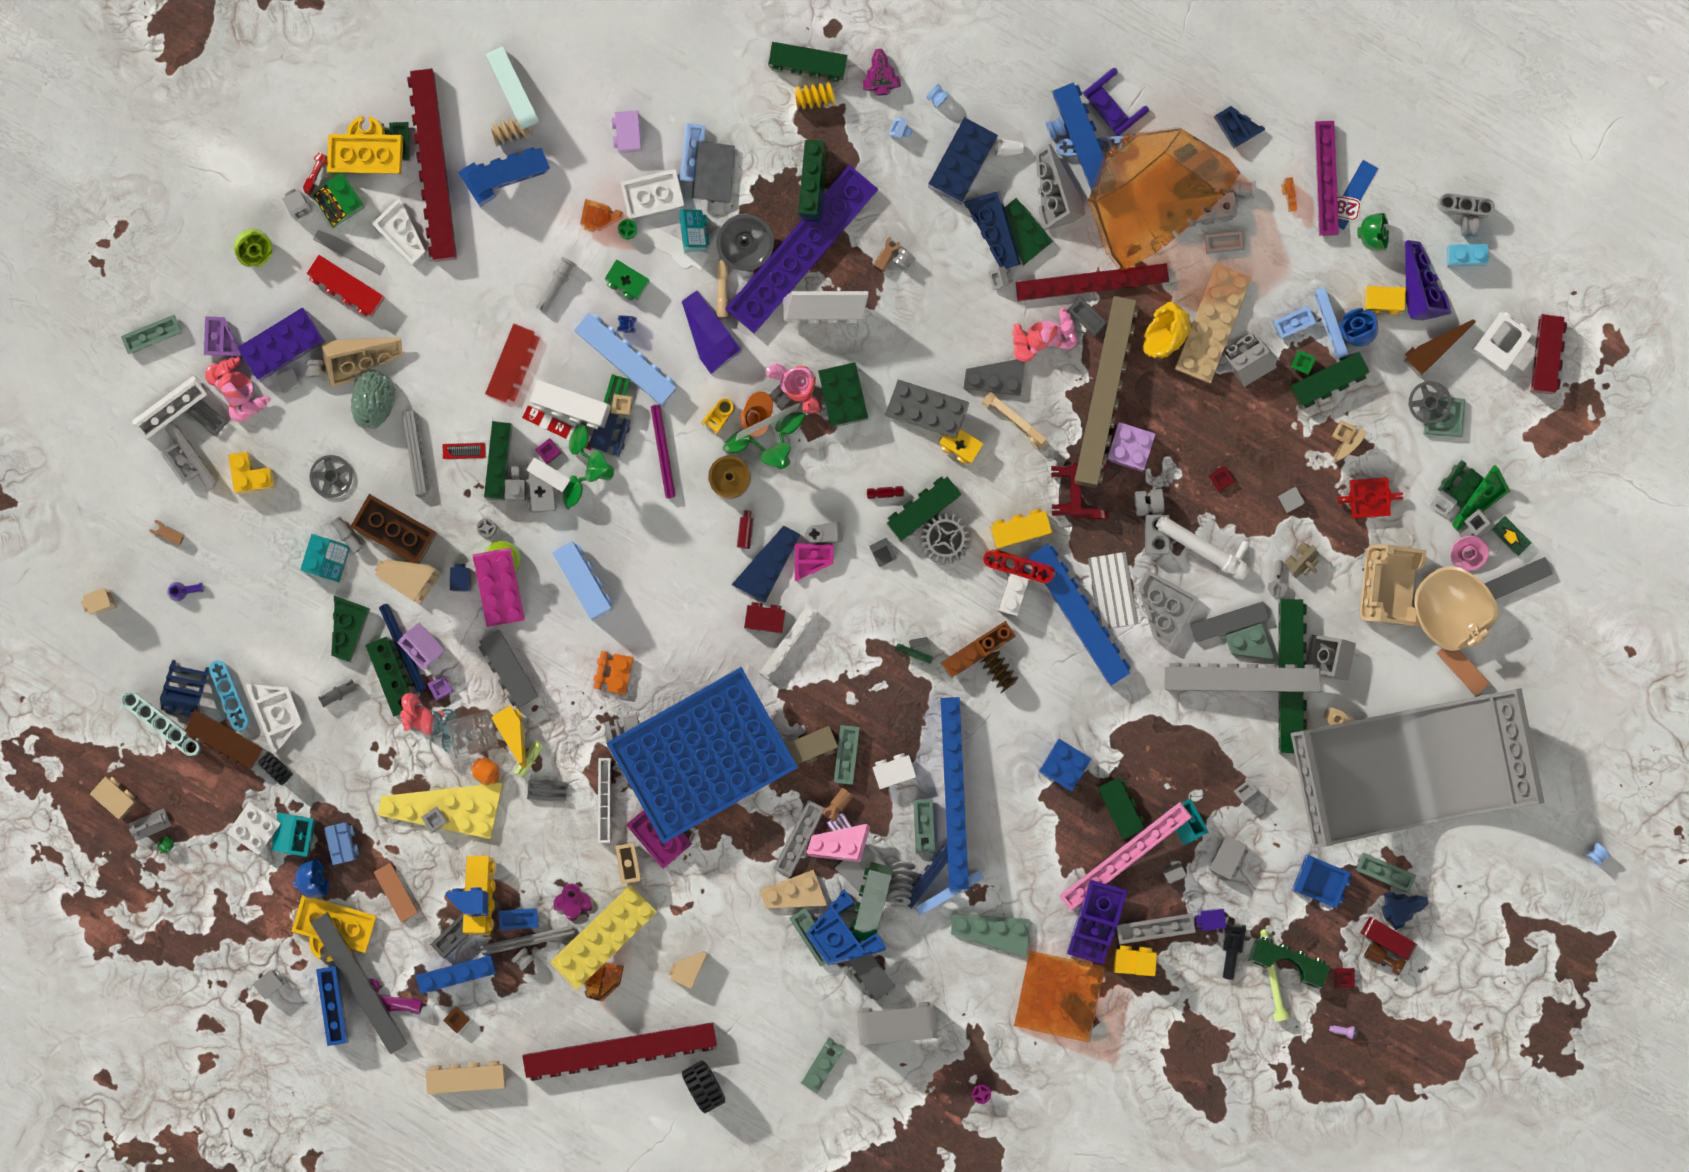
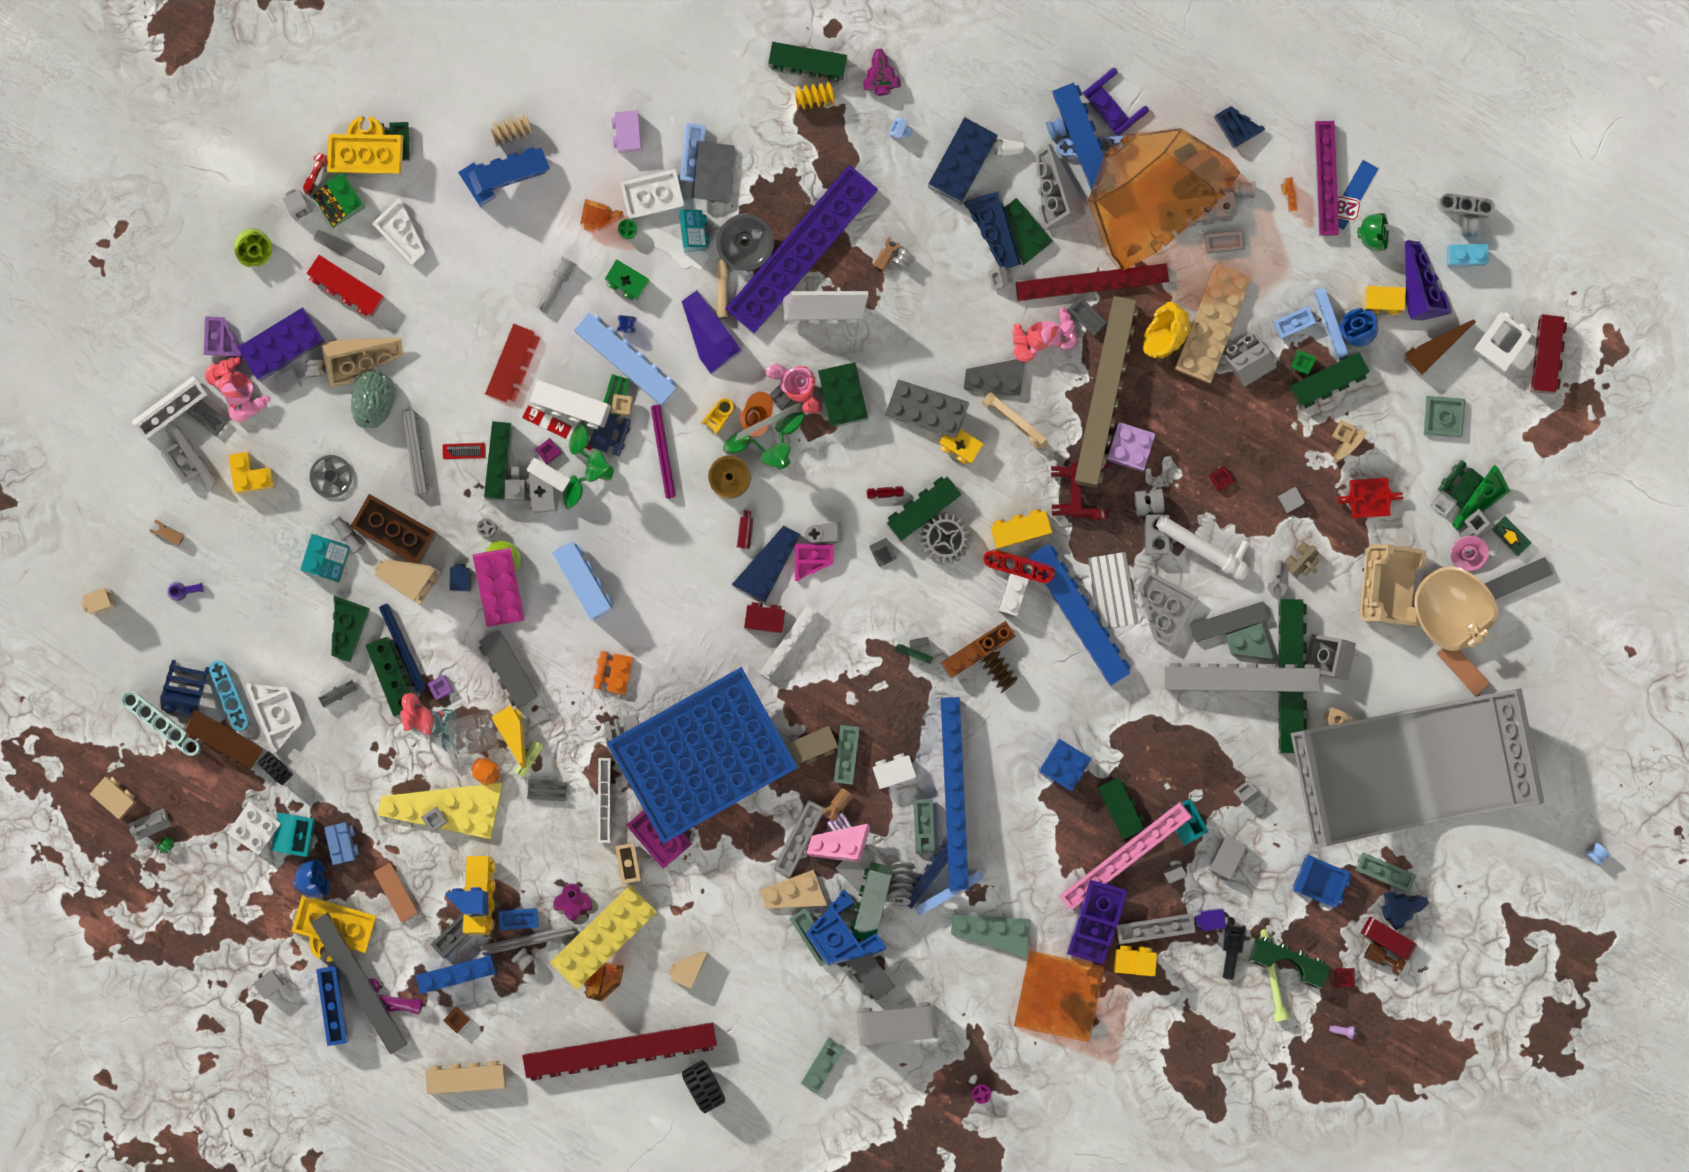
(151, 334): sand green plate -> none
(421, 646): lavender brick -> none
(433, 165): dark red brick -> none
(512, 88): light aqua beam -> none
(813, 180): dark green brick -> none
(937, 96): light blue wheel -> none
(1429, 402): dark grey wheel -> none

